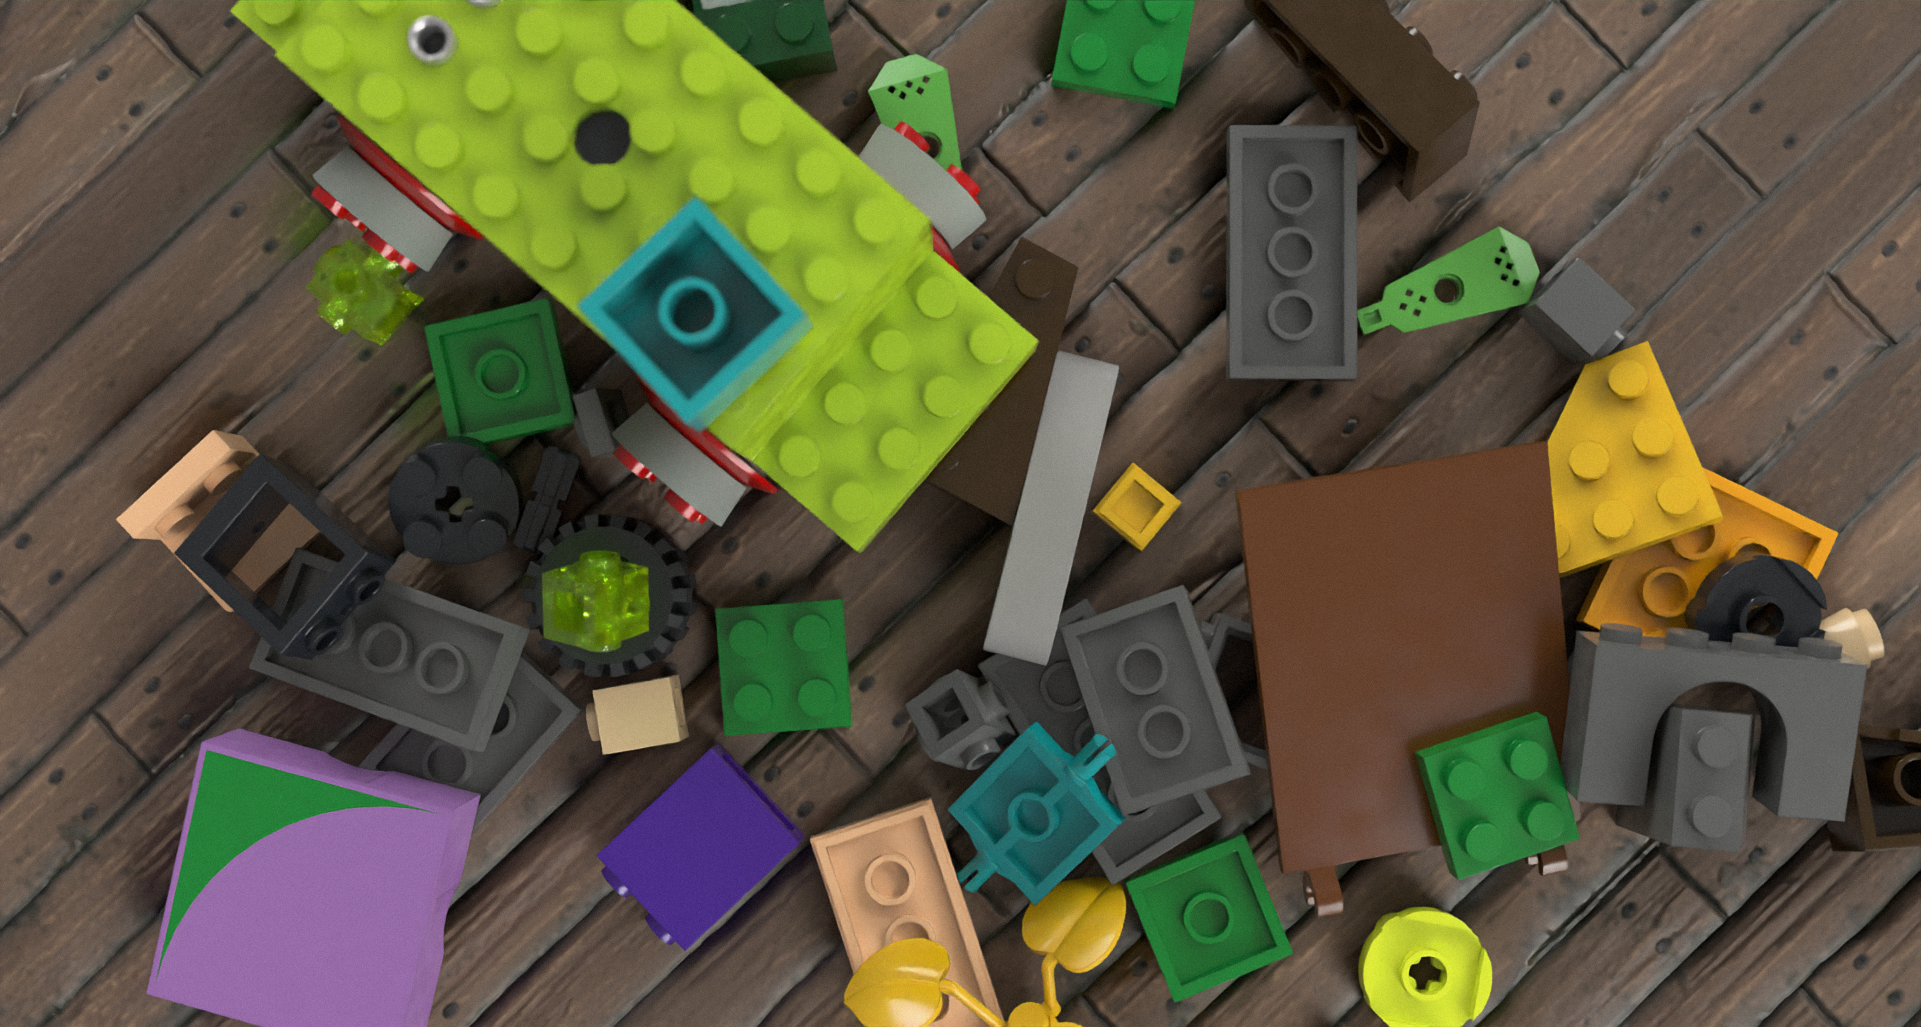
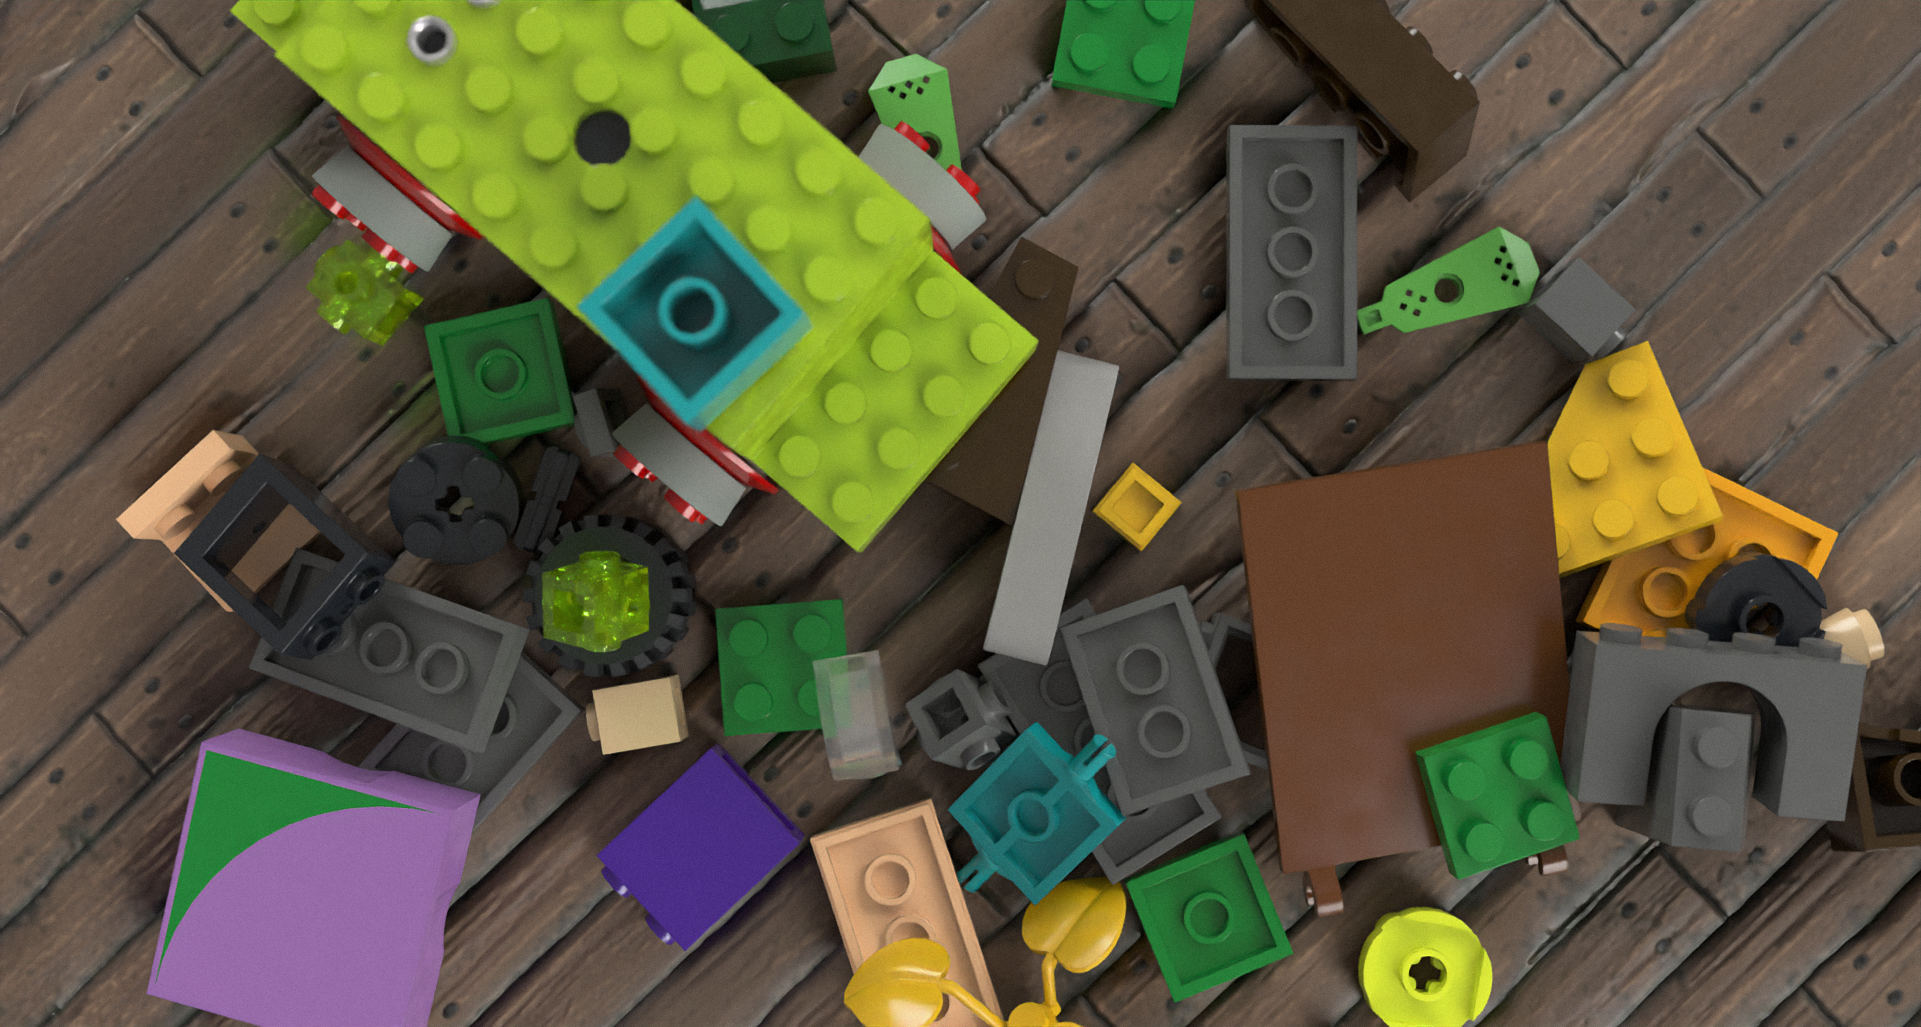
(856, 716): none -> clear brick

